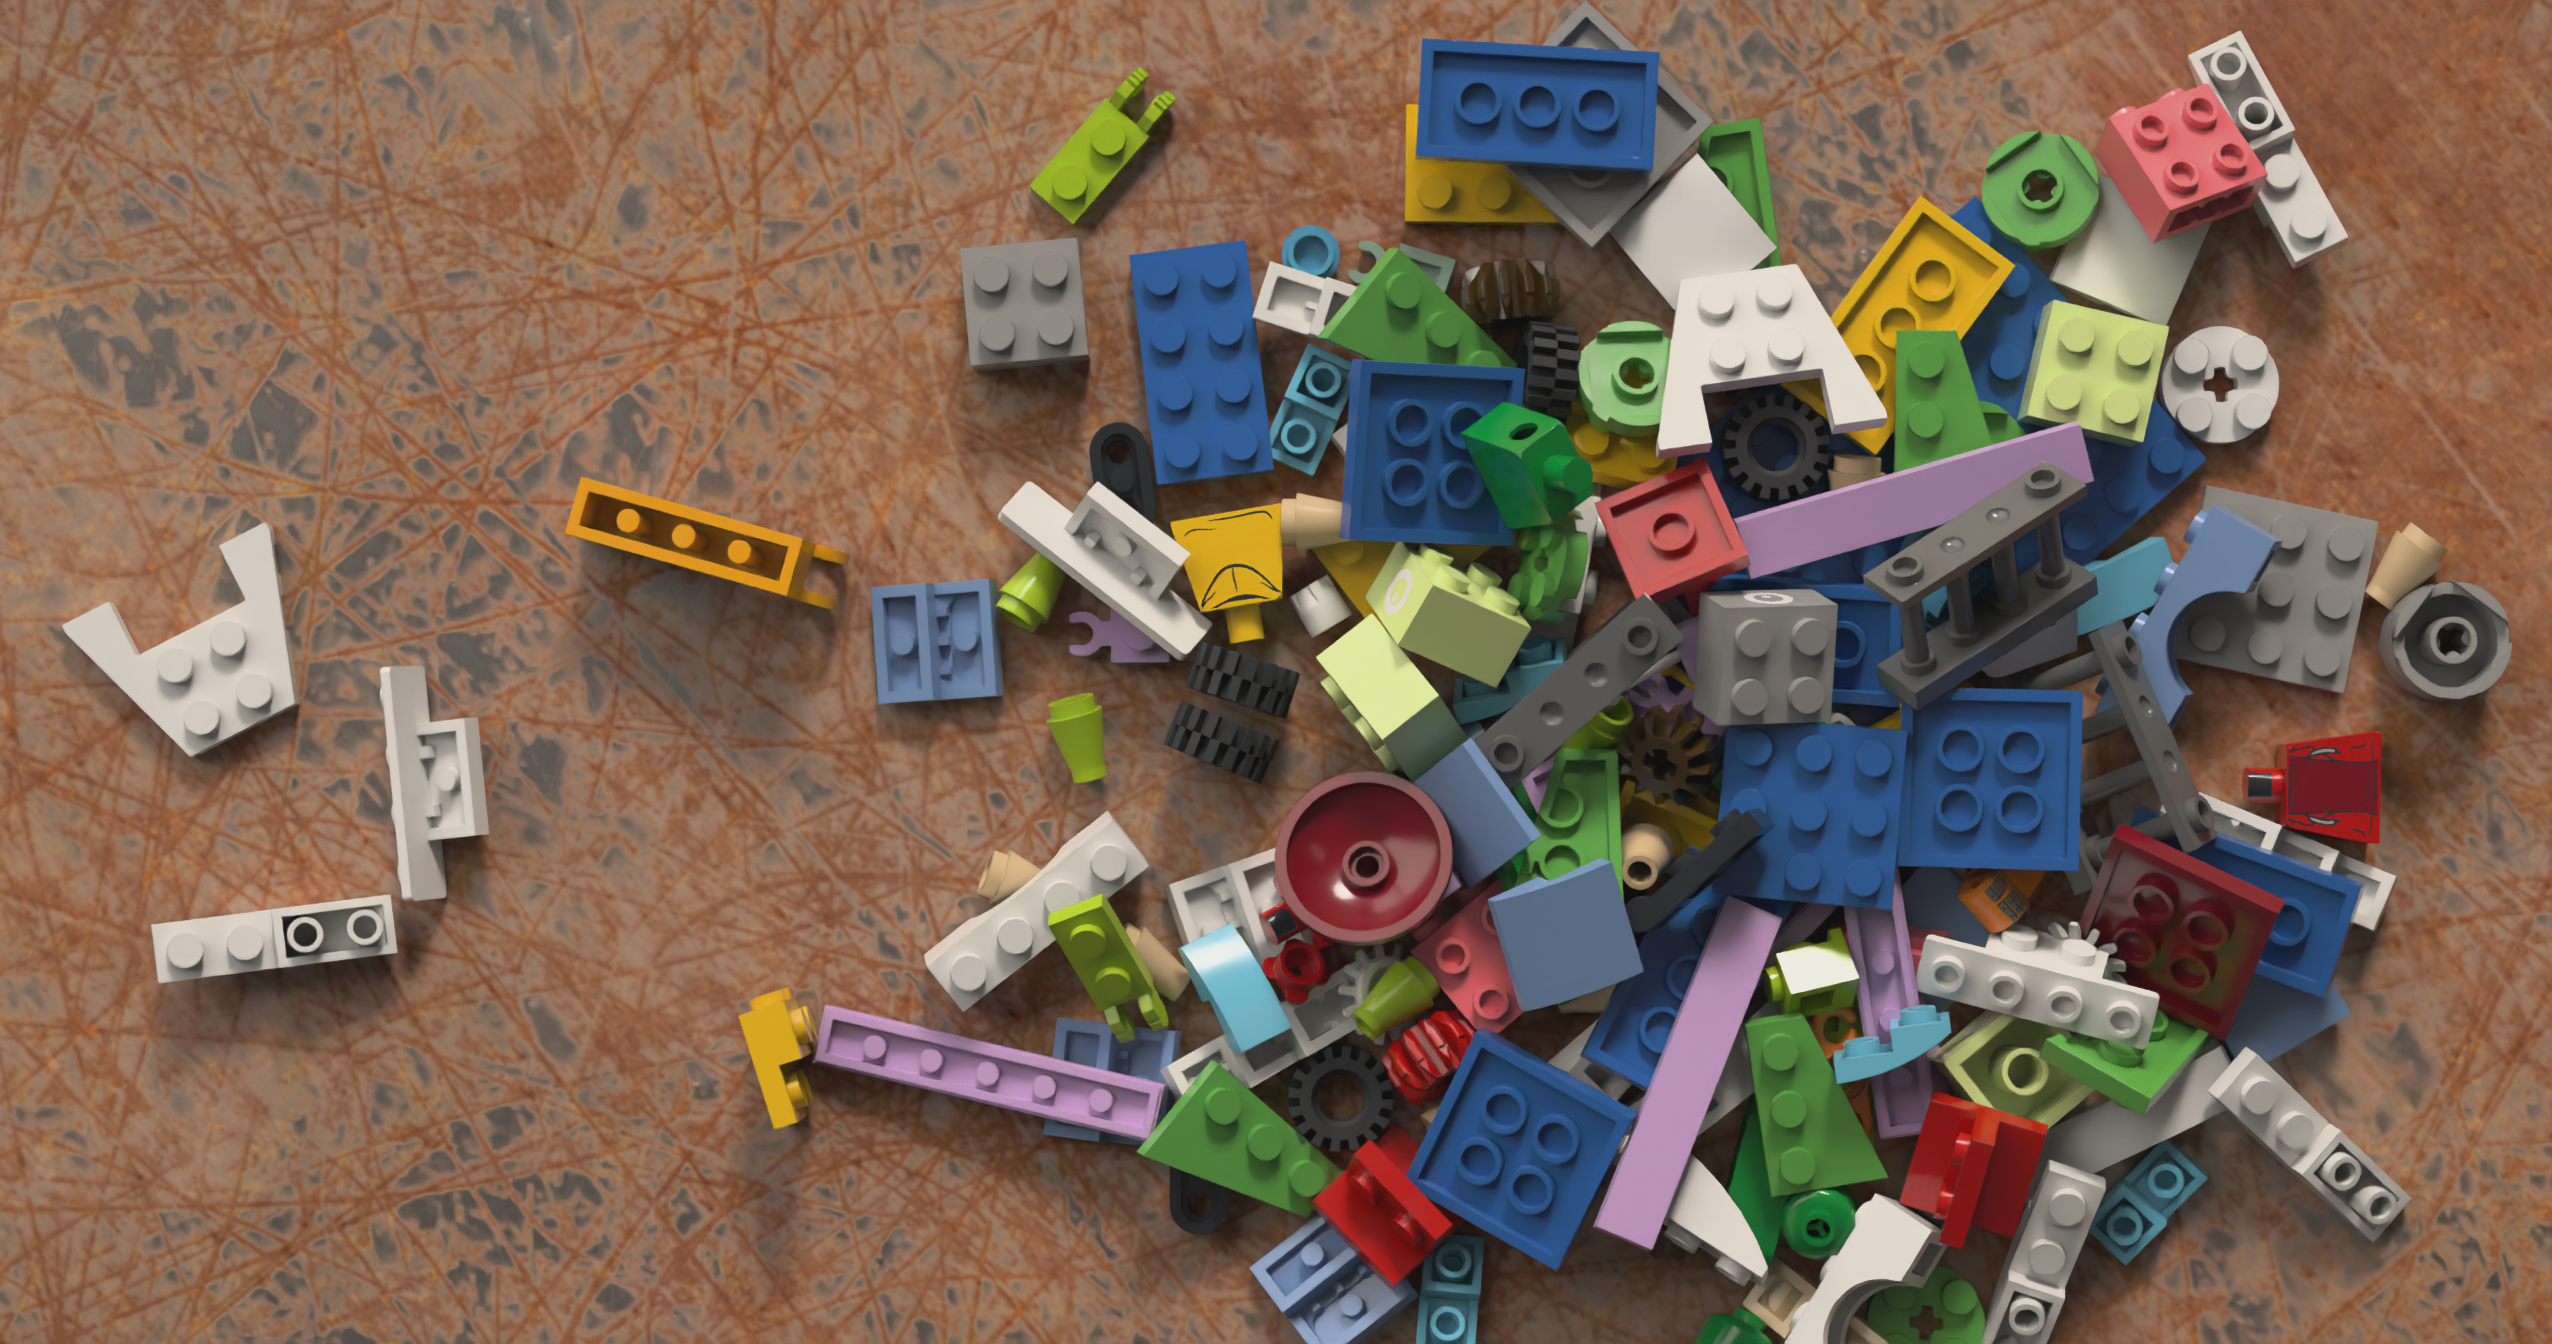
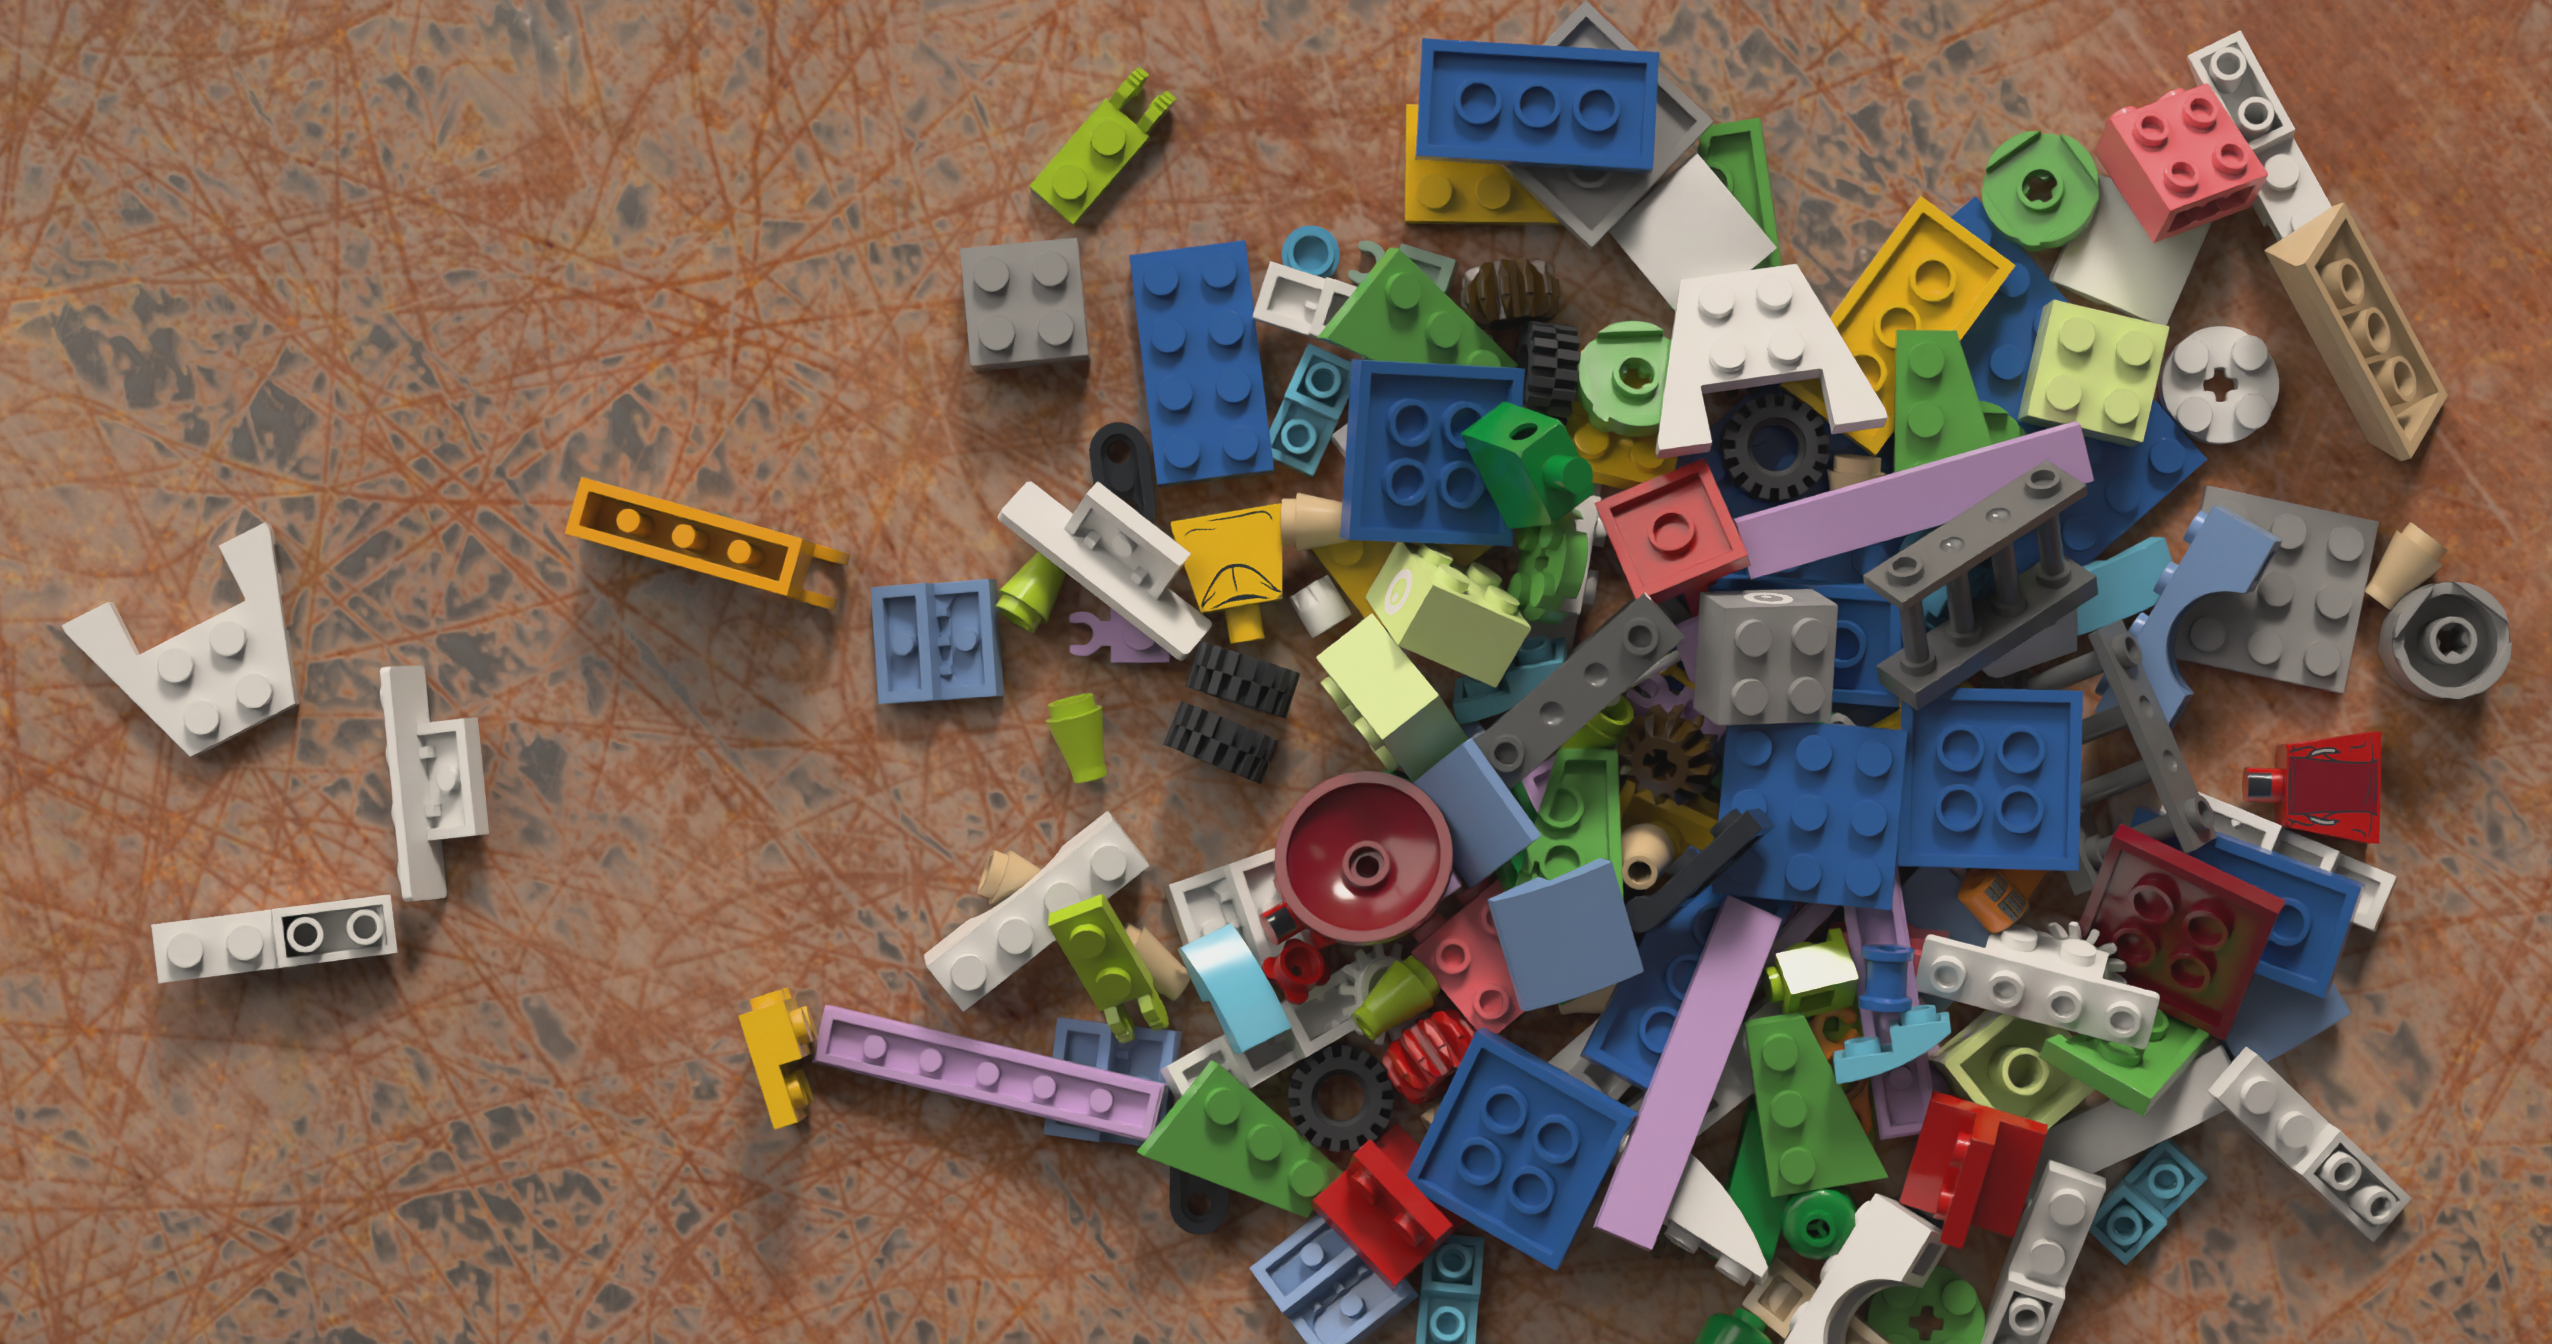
(1886, 977): none -> blue bush
(2360, 330): none -> tan slope

